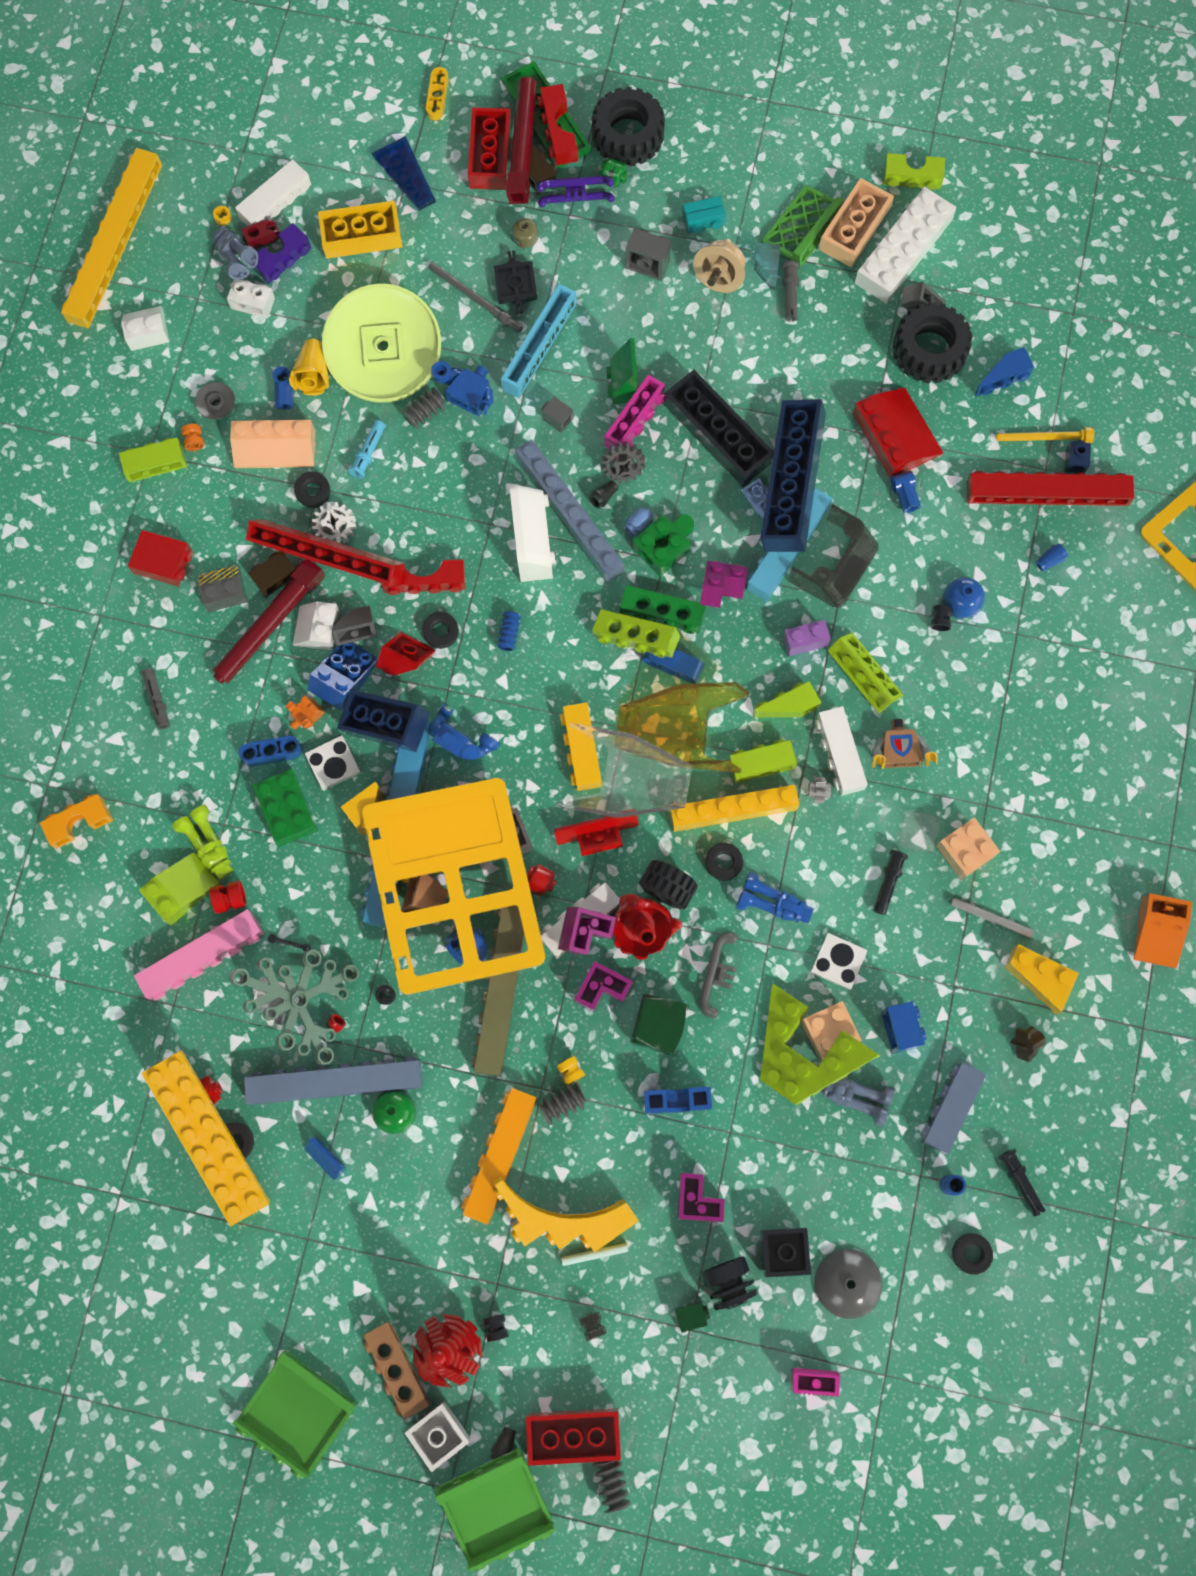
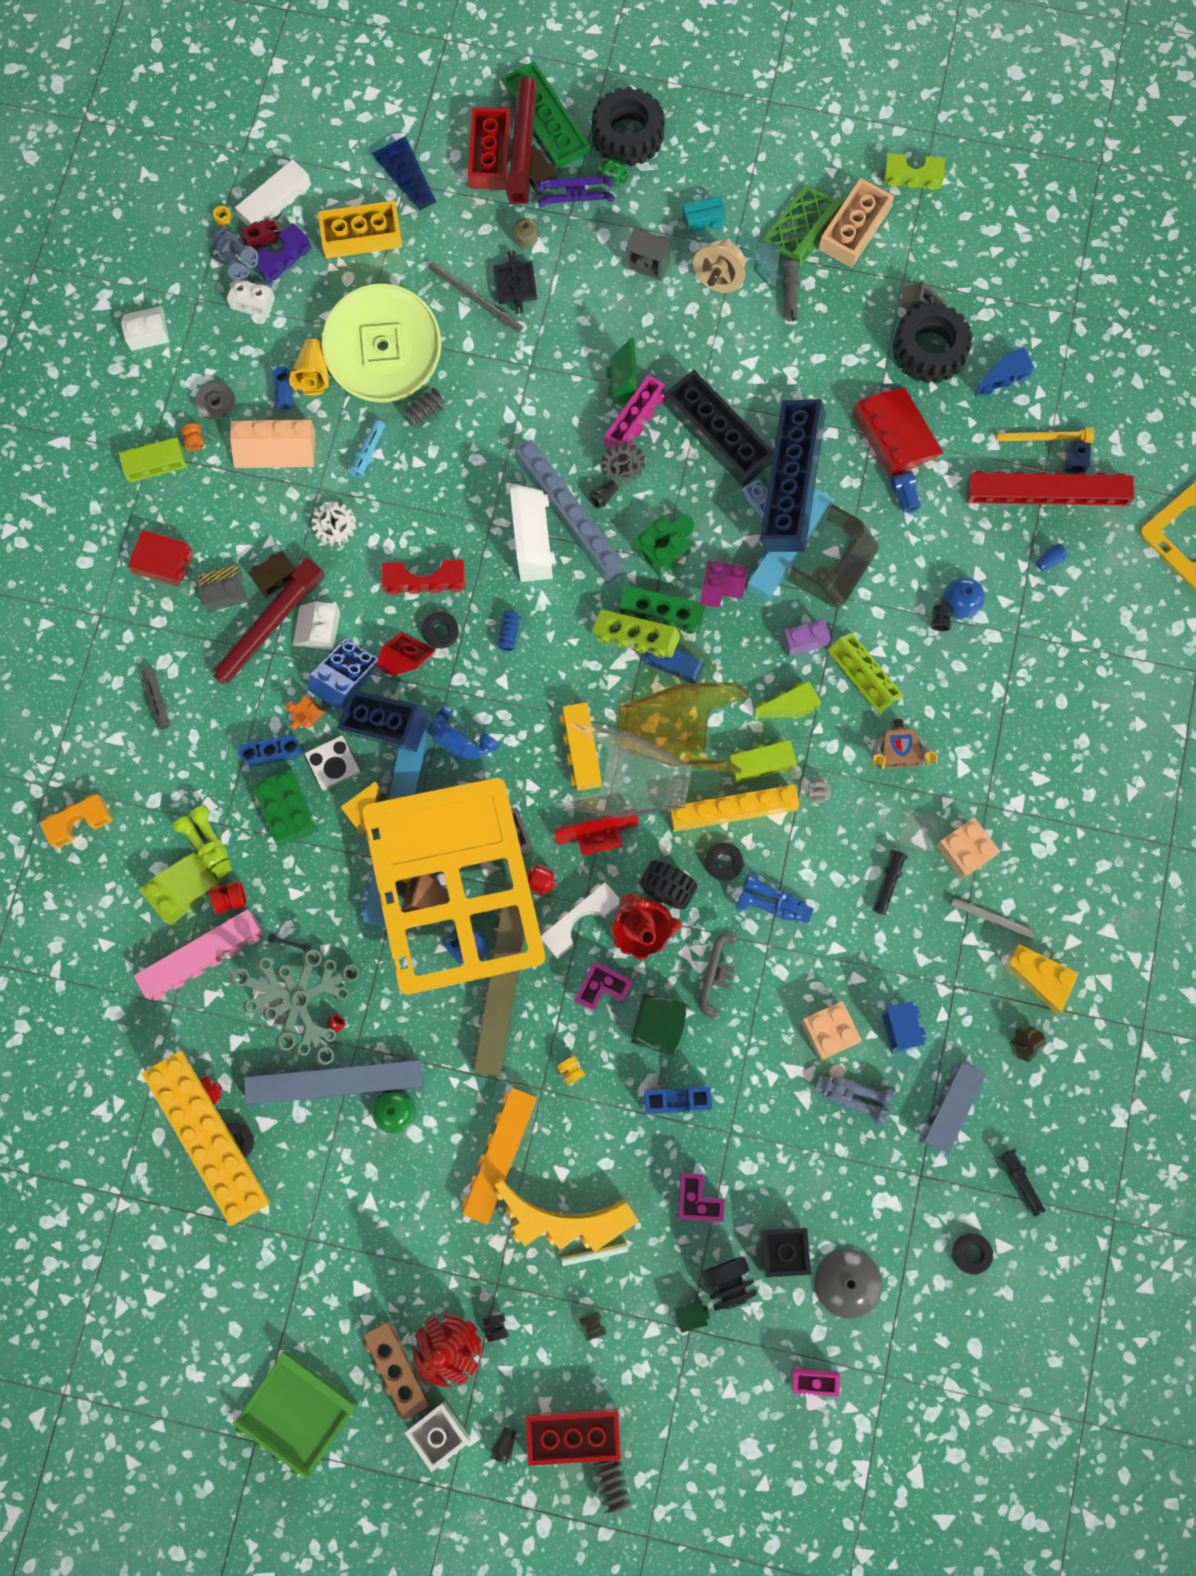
(111, 238): yellow brick -> none
(312, 501): black tyre -> none
(324, 1158): blue slope -> none
(325, 552): red brick -> none
(354, 626): dark grey slope -> none
(388, 1000): black bush -> none
(434, 86): yellow beam -> none
(465, 389): blue torso -> none
(495, 1509): bright green panel -> none
(539, 341): medium azure brick -> none
(557, 414): dark grey brick -> none
(562, 1103): dark grey piece -> none
(563, 143): red arch -> none
(580, 927): magenta brick -> none
(638, 522): medium blue brick -> none
(791, 1072): lime wing -> none
(839, 961): white tile -> none
(841, 751): white brick -> none
(905, 245): white brick -> none
(960, 1185): blue piece -> none
(1162, 930): orange slope -> none

